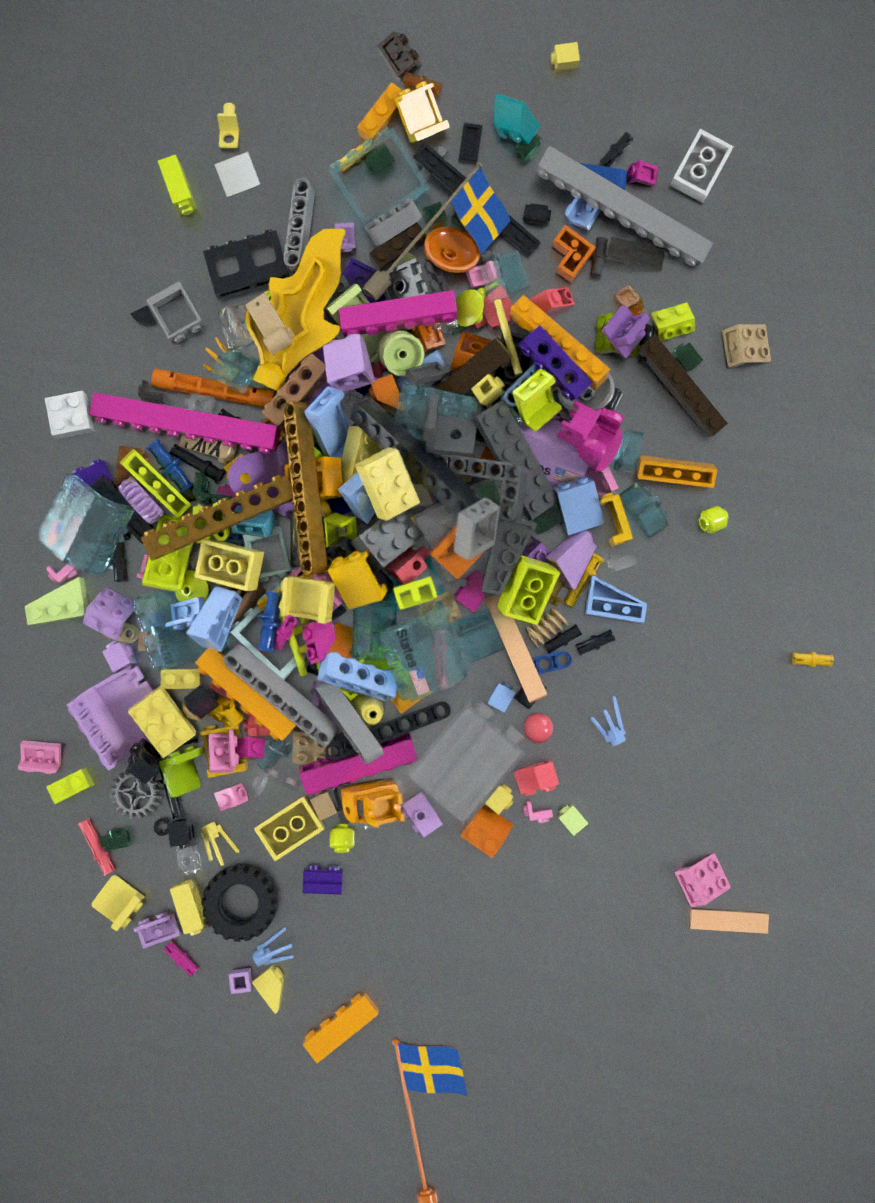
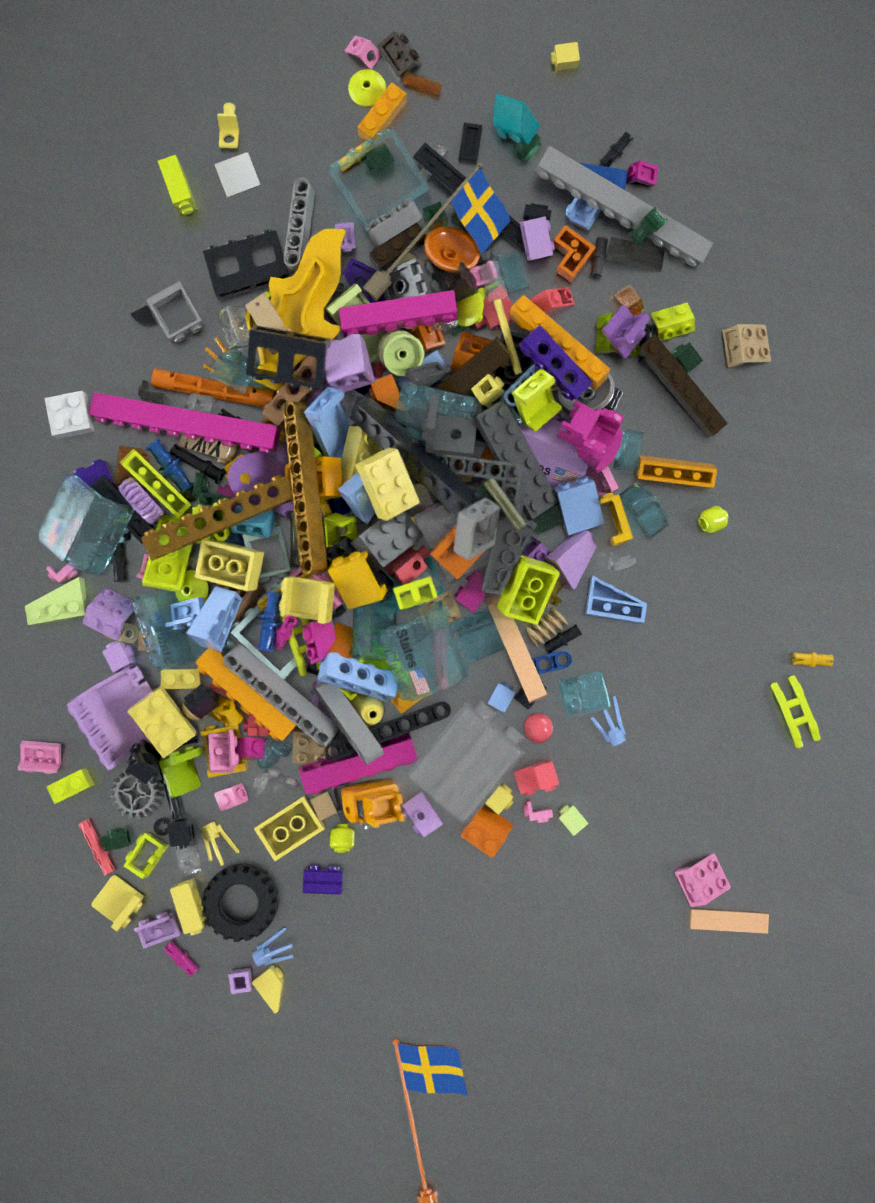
(145, 855): none -> neon yellow window
(287, 345): none -> black window
(341, 1027): light orange brick -> none
(360, 48): none -> bright pink bracket
(366, 96): none -> neon yellow dish
(419, 112): panel -> none
(463, 283): none -> clear smoke slope
(504, 503): none -> olive axle
(536, 238): none -> lavender brick
(584, 694): none -> clear light blue bracket
(590, 570): yellow pin -> none
(595, 642): black pin -> none
(650, 223): none -> clear green connector
(701, 165): white brick -> none
(799, 700): none -> neon yellow piece

